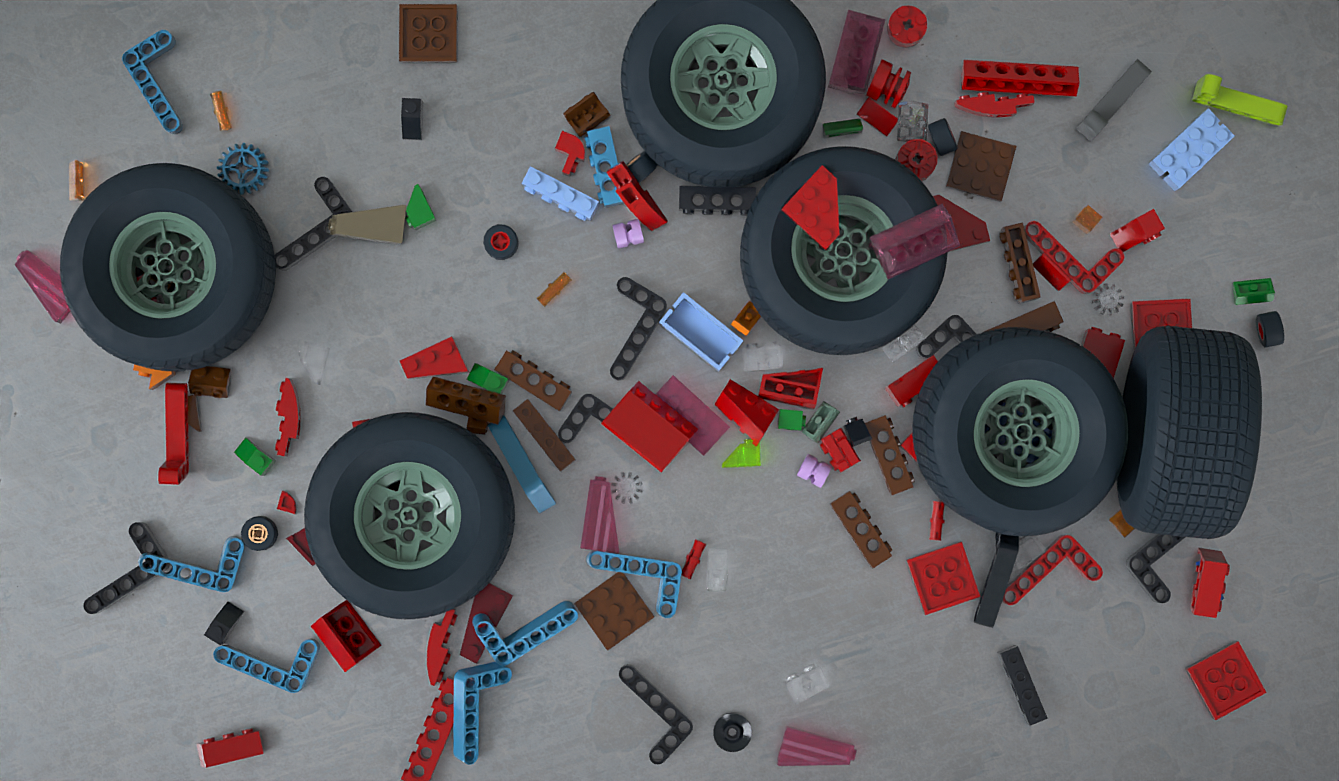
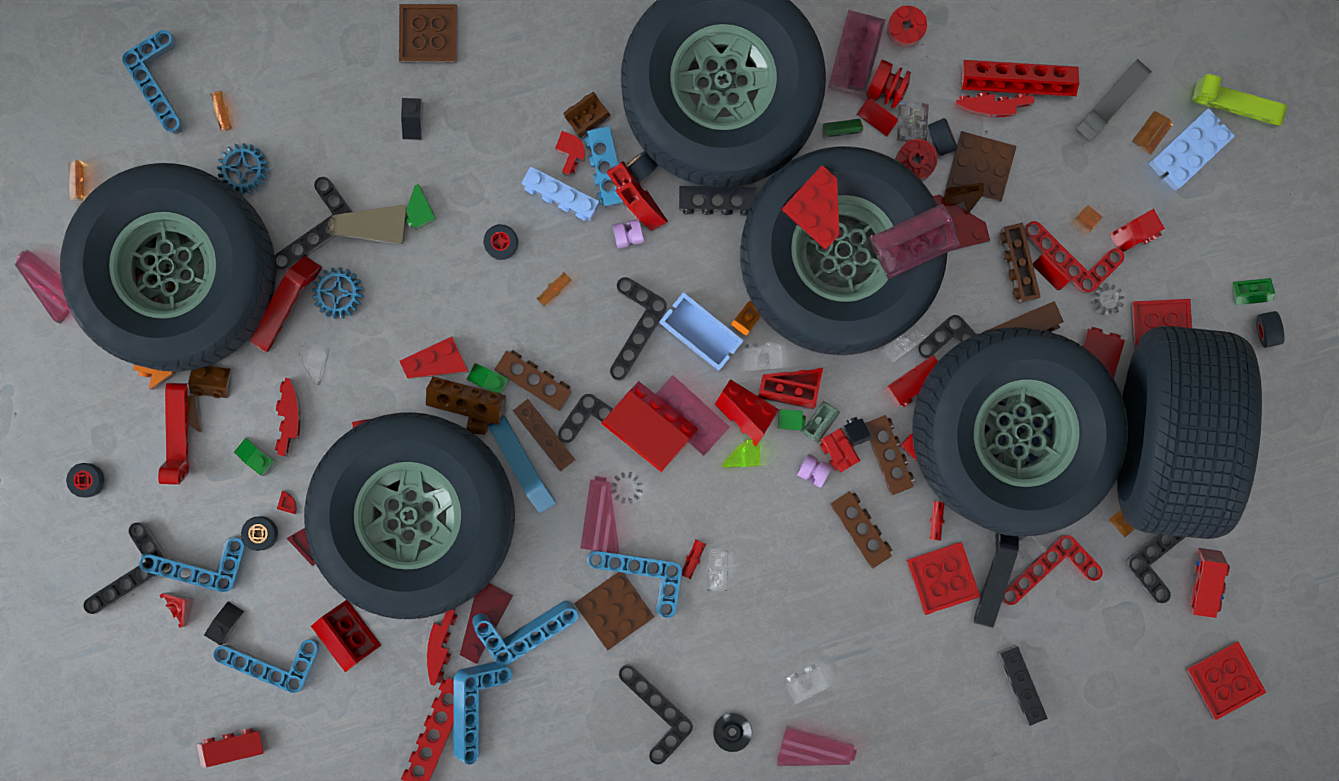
(91, 478): none -> black wheel
(179, 607): none -> red slope
(281, 304): none -> red beam
(337, 301): none -> dark azure gear
(968, 193): none -> reddish brown slope
(1152, 132): none -> clear orange slope

